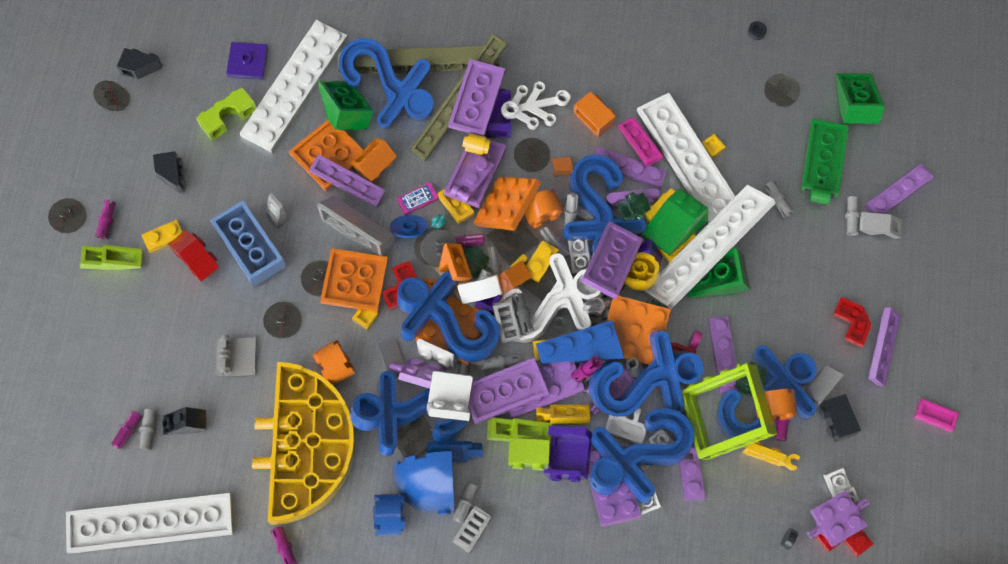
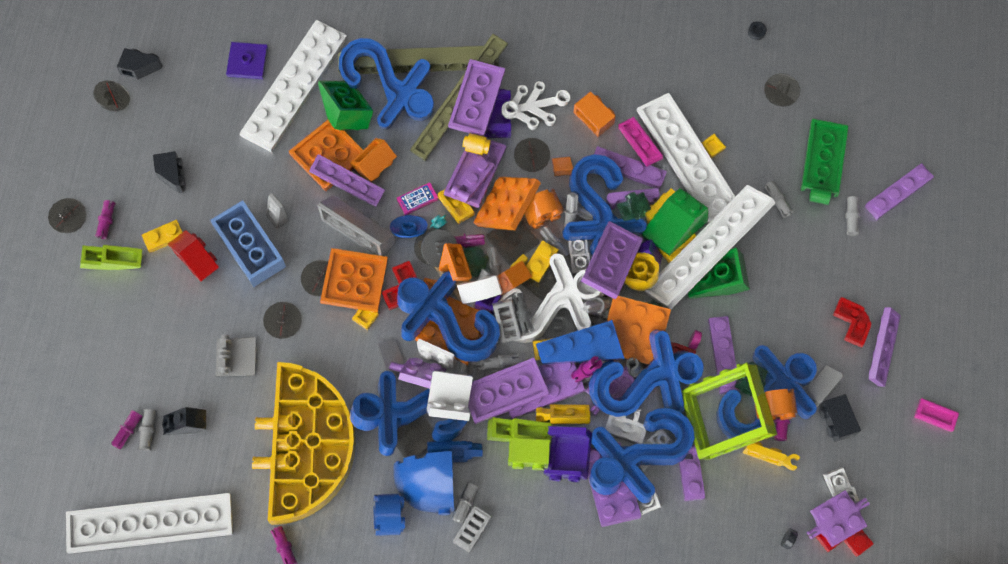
(236, 103): lime arch -> none
(334, 363): orange brick -> none
(859, 98): green slope -> none
(880, 224): light grey slope -> none

